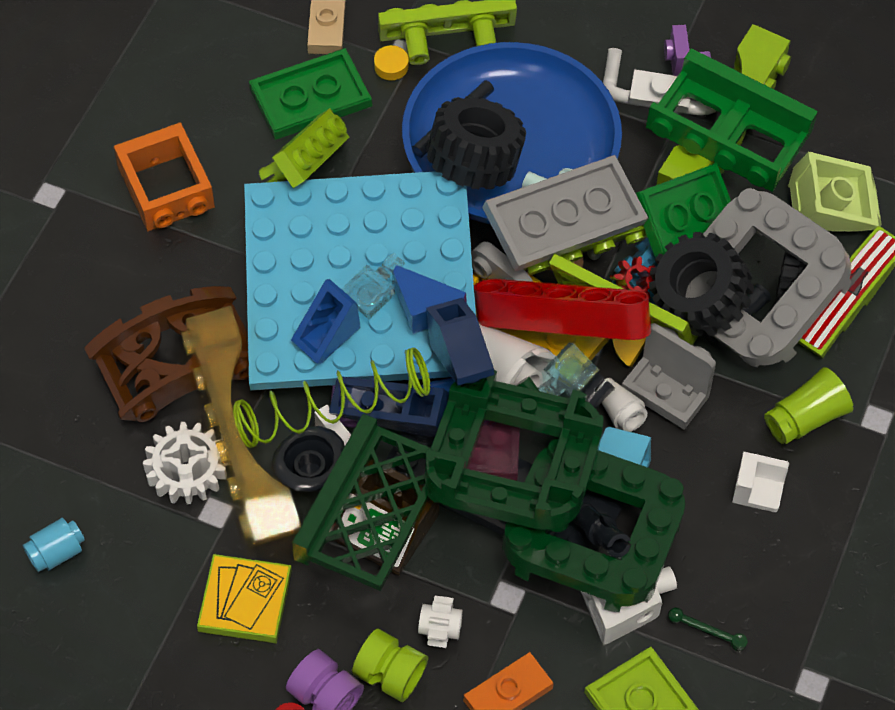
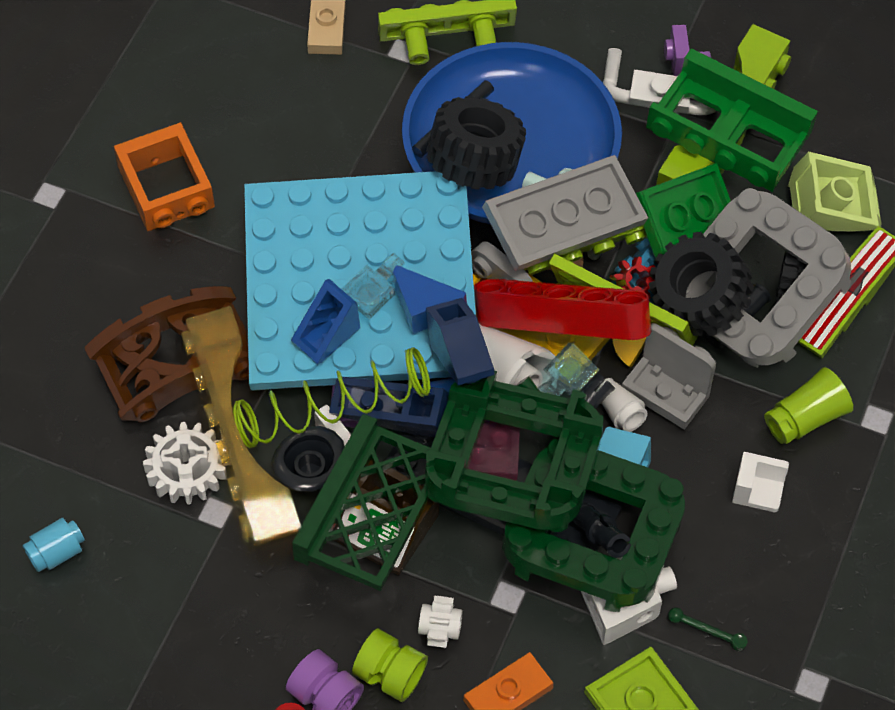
(244, 598): yellow tile -> none
(303, 91): green tile -> none
(307, 150): lime plate -> none
(391, 62): yellow tile -> none

